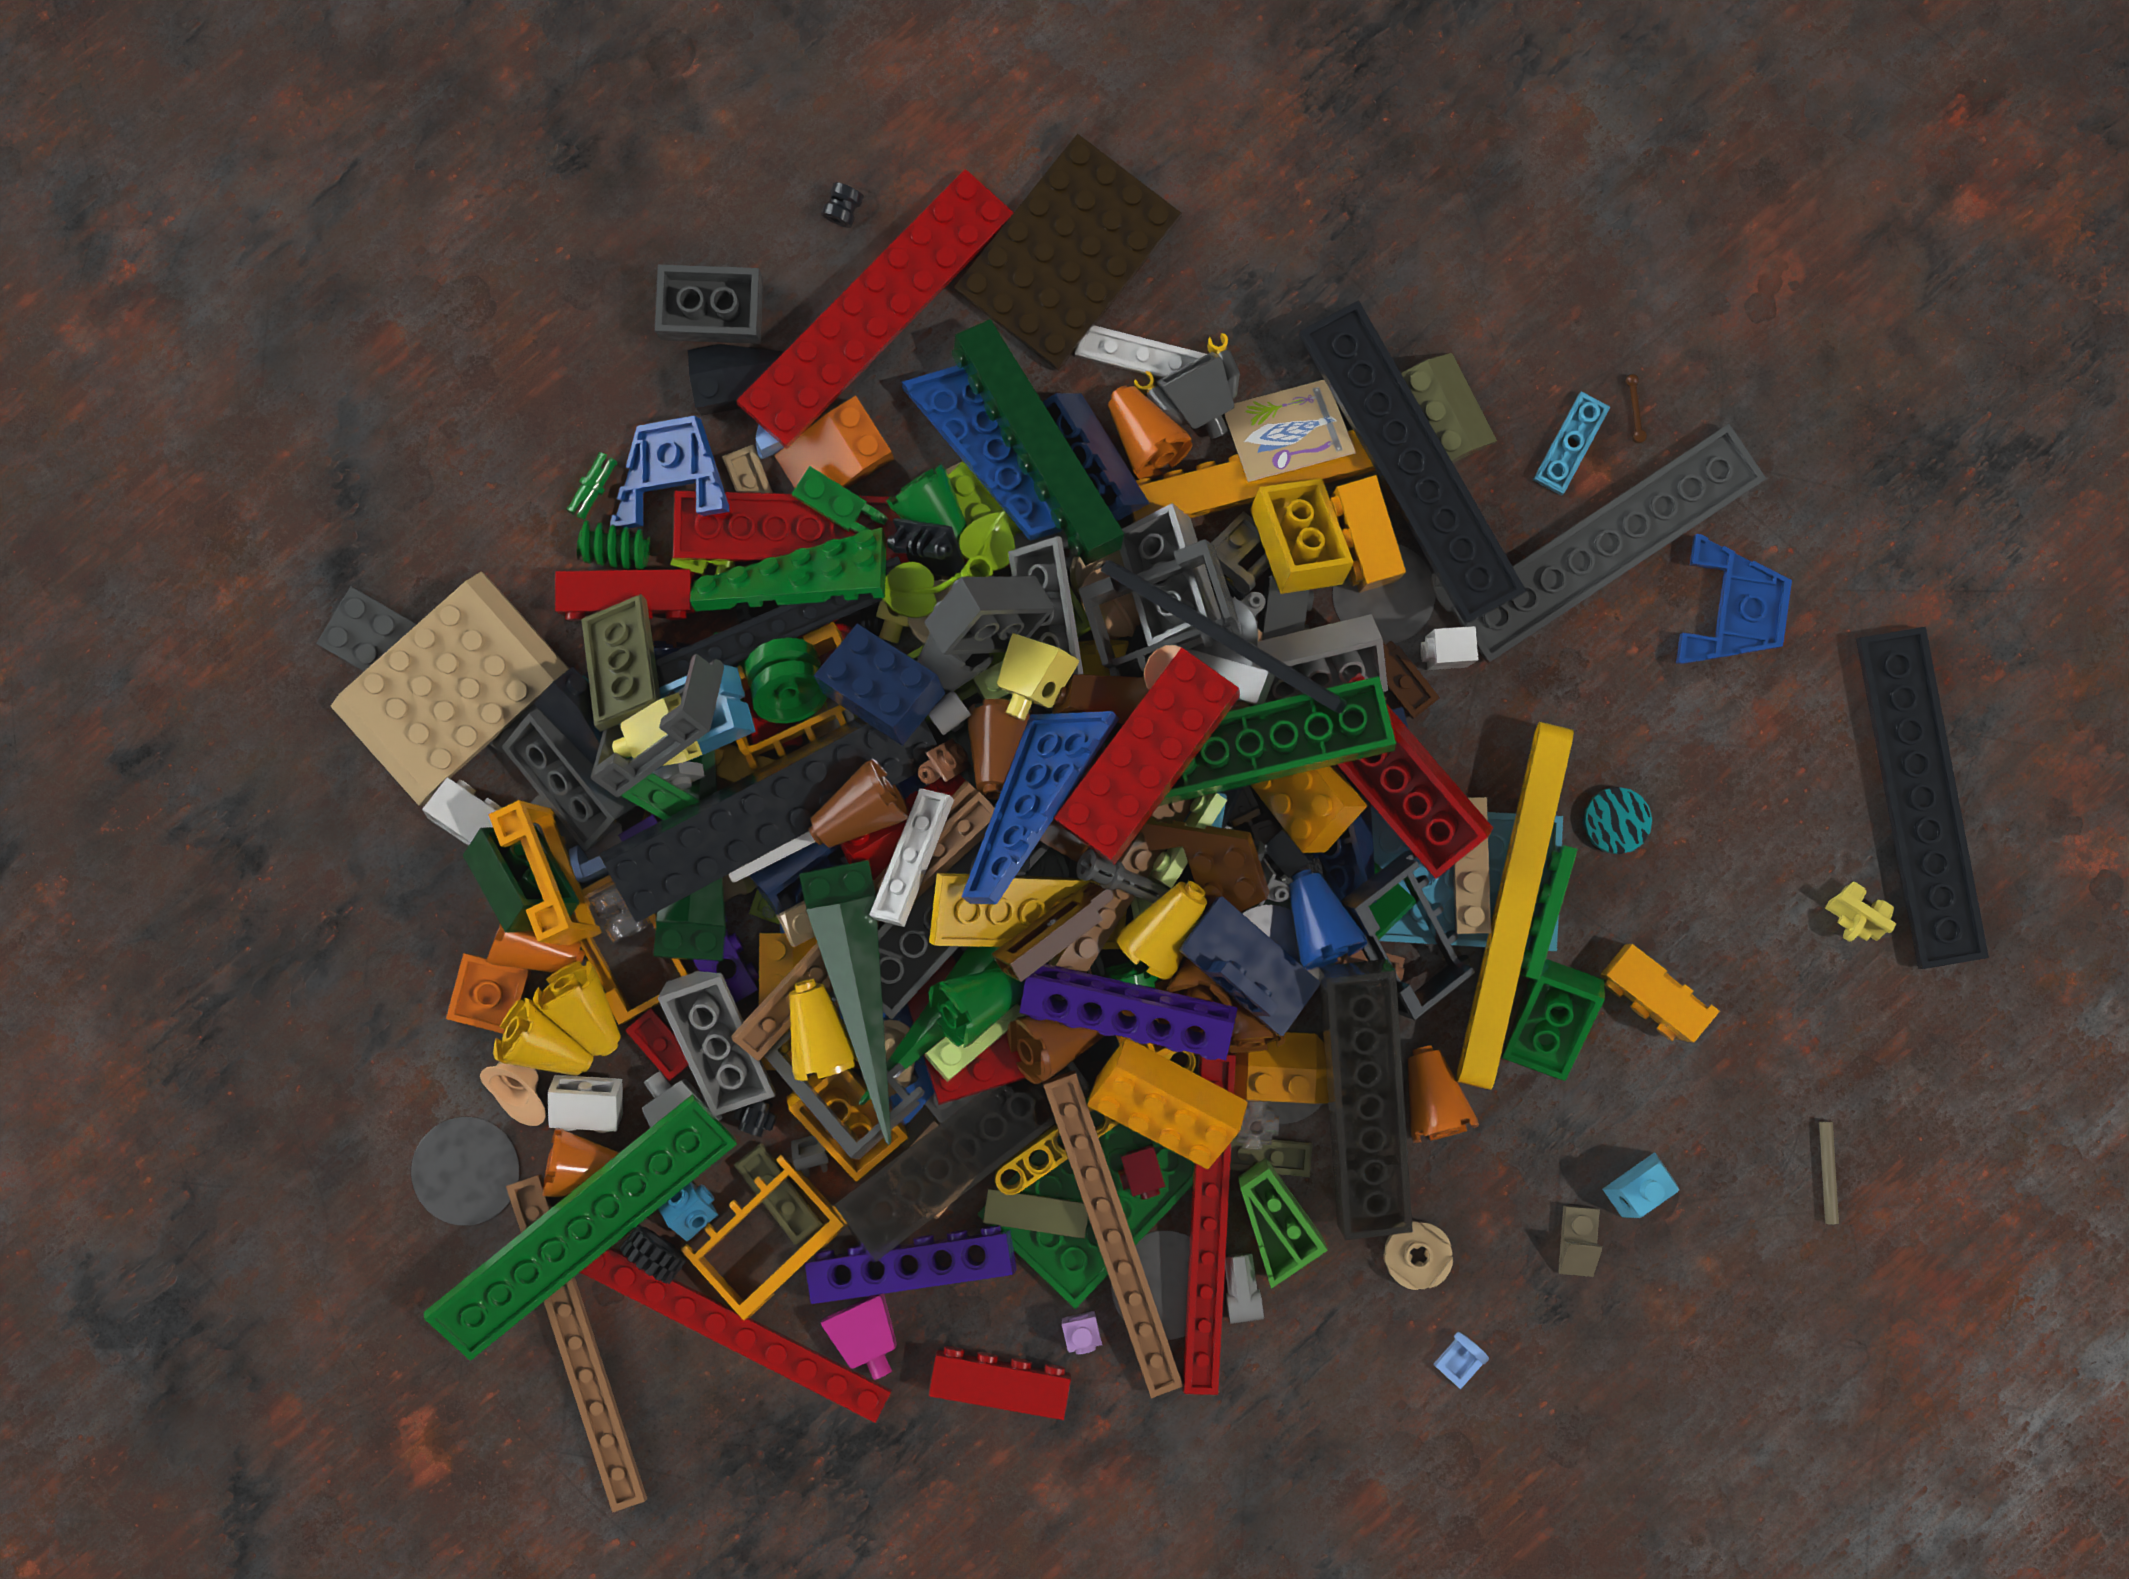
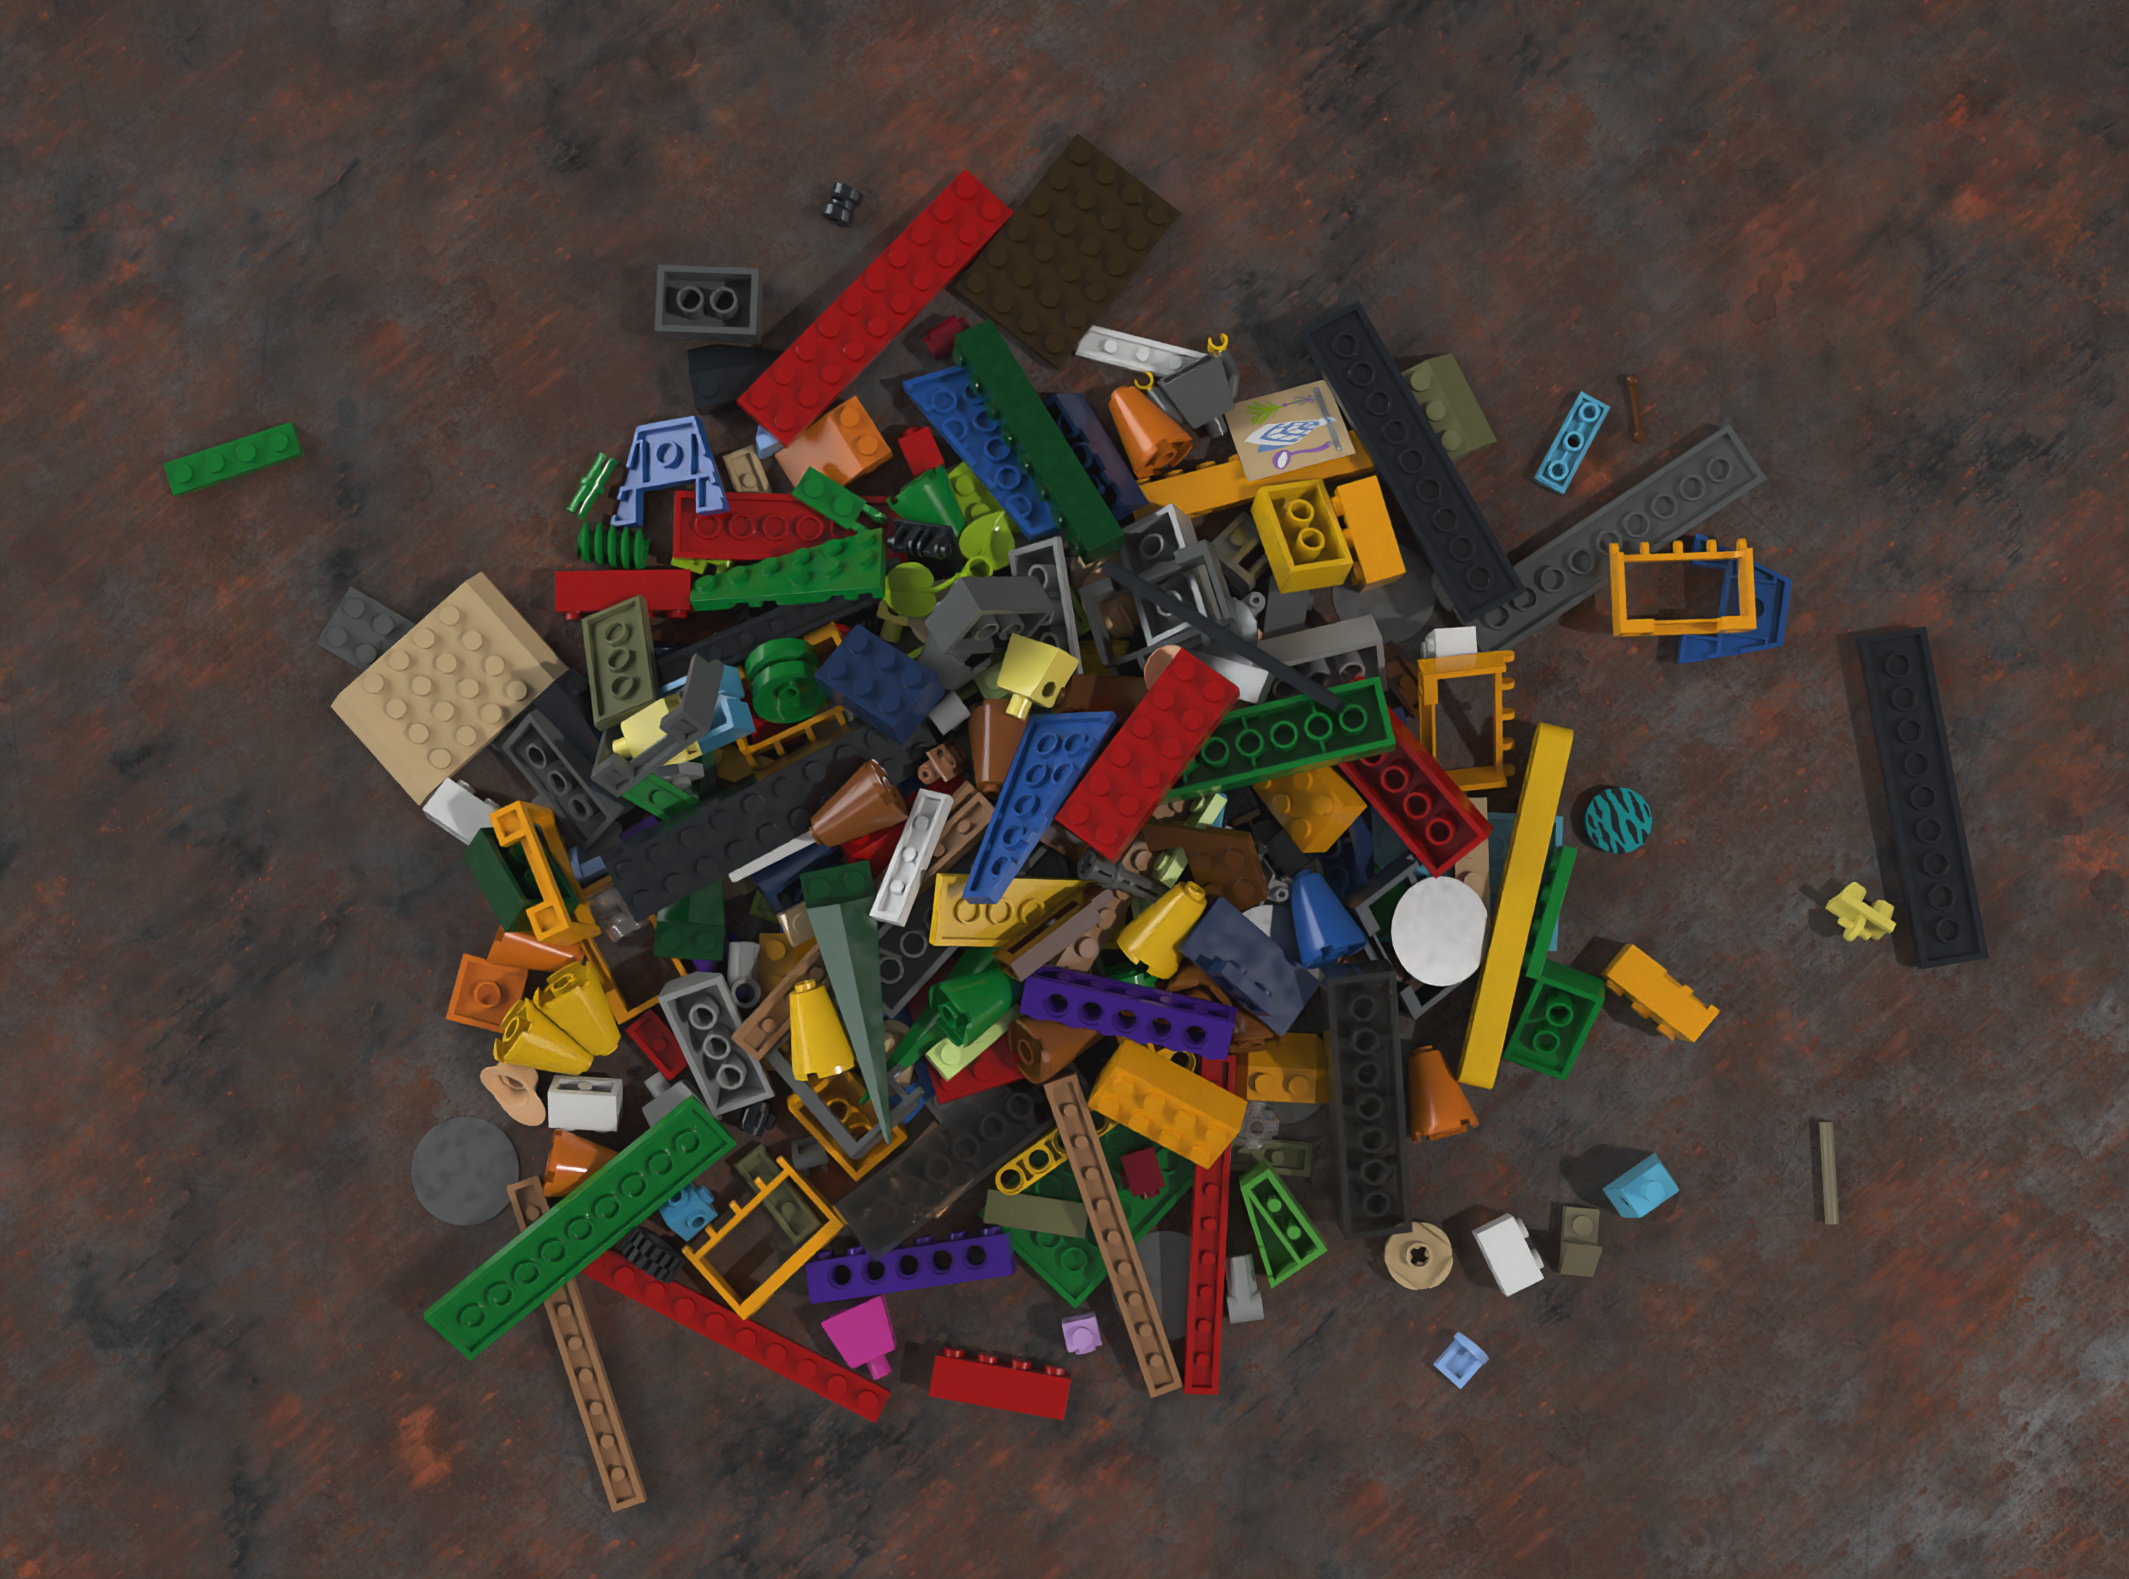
(233, 459): none -> green plate
(744, 972): none -> light grey piece
(920, 450): none -> red brick
(942, 336): none -> dark red brick
(1440, 931): none -> sticker
(1460, 666): none -> light orange hinge
(1508, 1253): none -> white brick
(1648, 627): none -> light orange hinge

